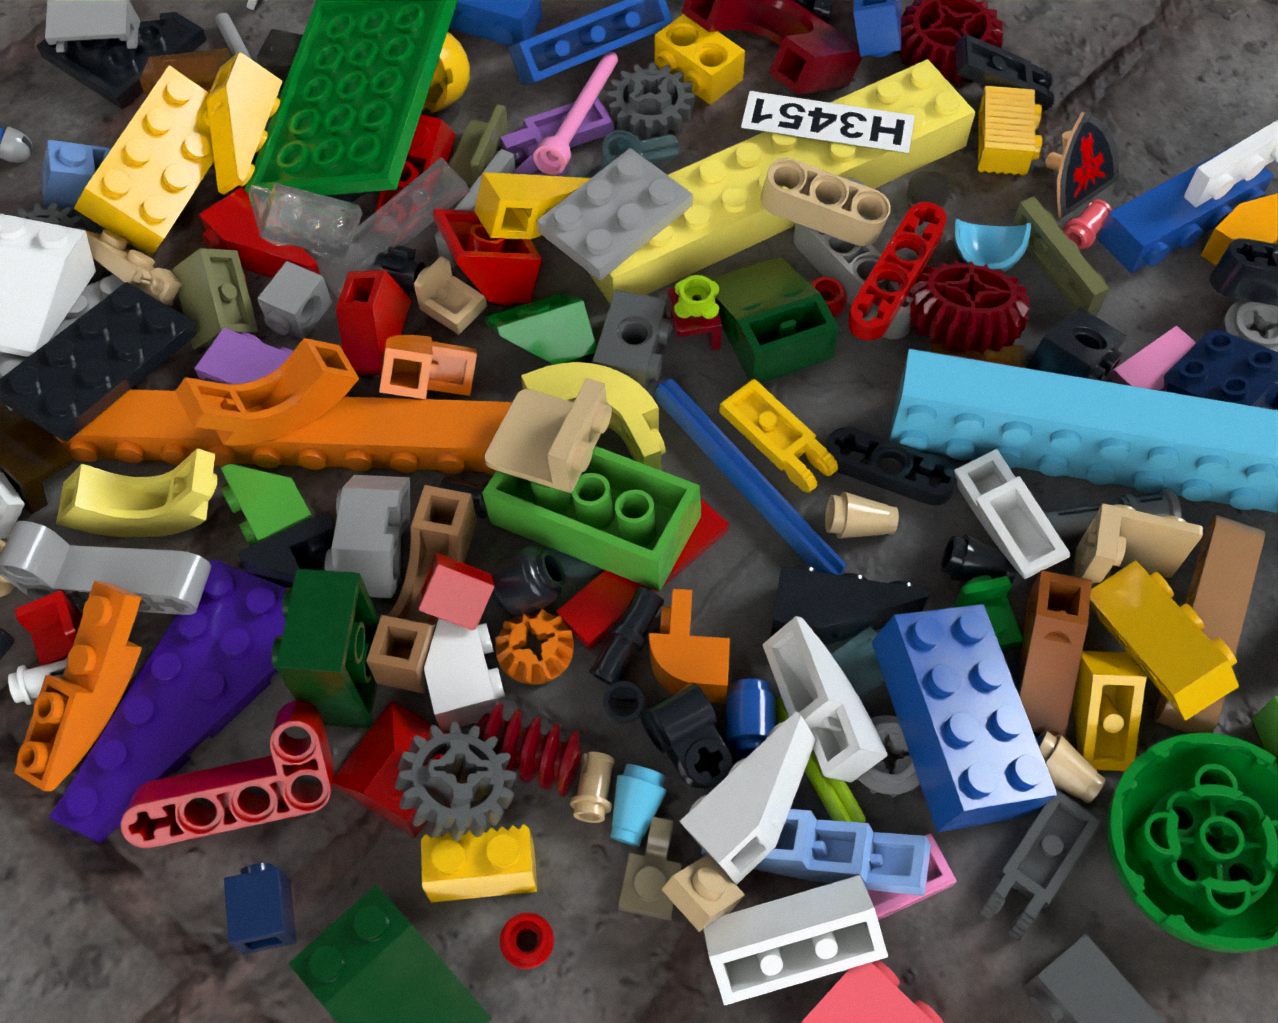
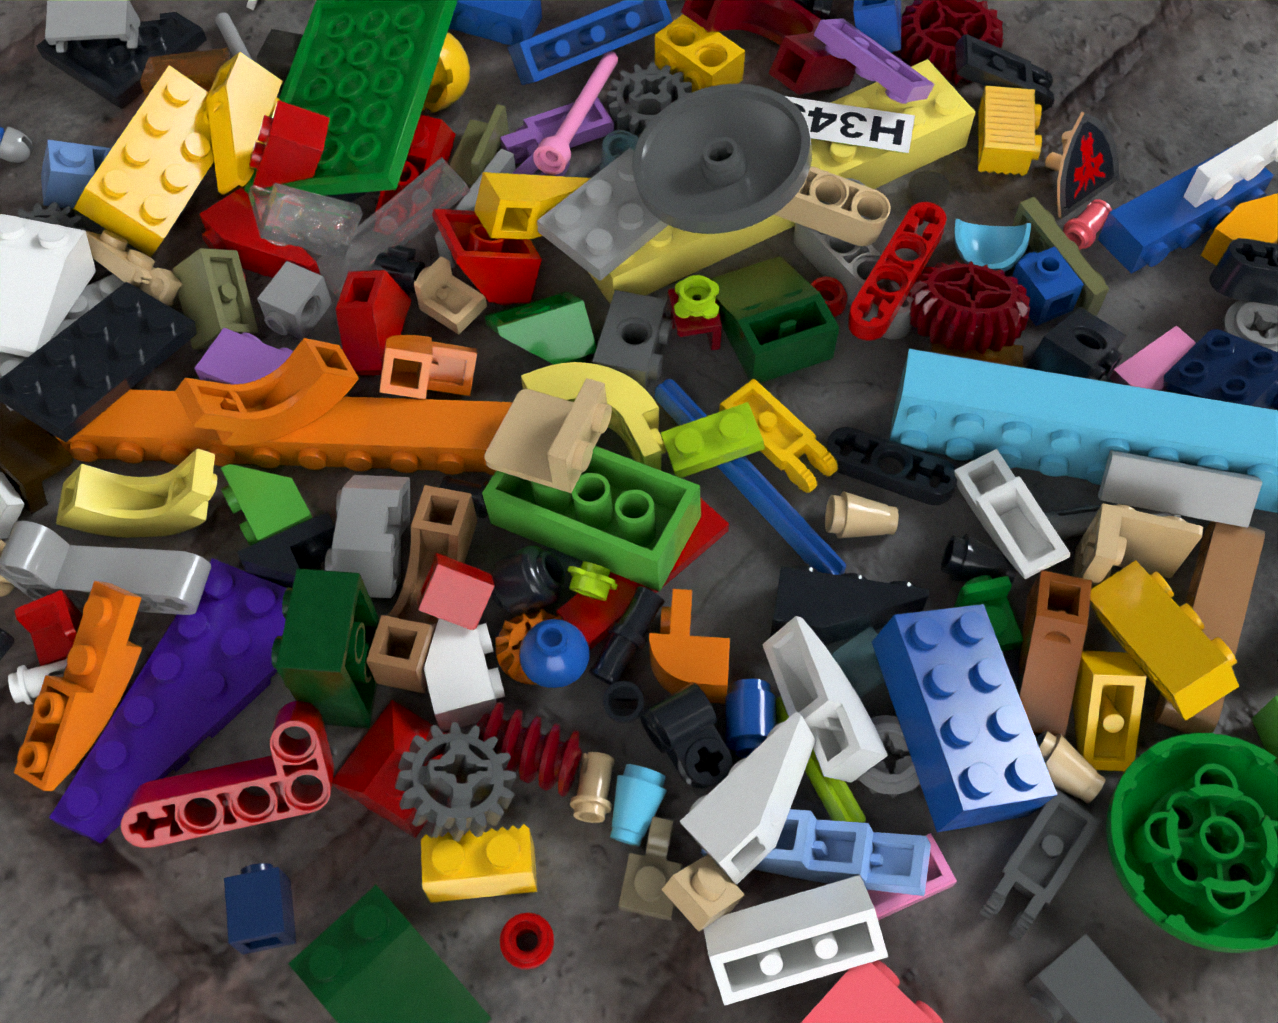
(290, 145): none -> red slope
(554, 653): none -> blue brick
(591, 580): none -> lime plate
(712, 440): none -> lime plate
(722, 158): none -> dark grey dish
(873, 61): none -> medium lavender plate
(1048, 284): none -> blue brick
(1179, 488): none -> light grey tile

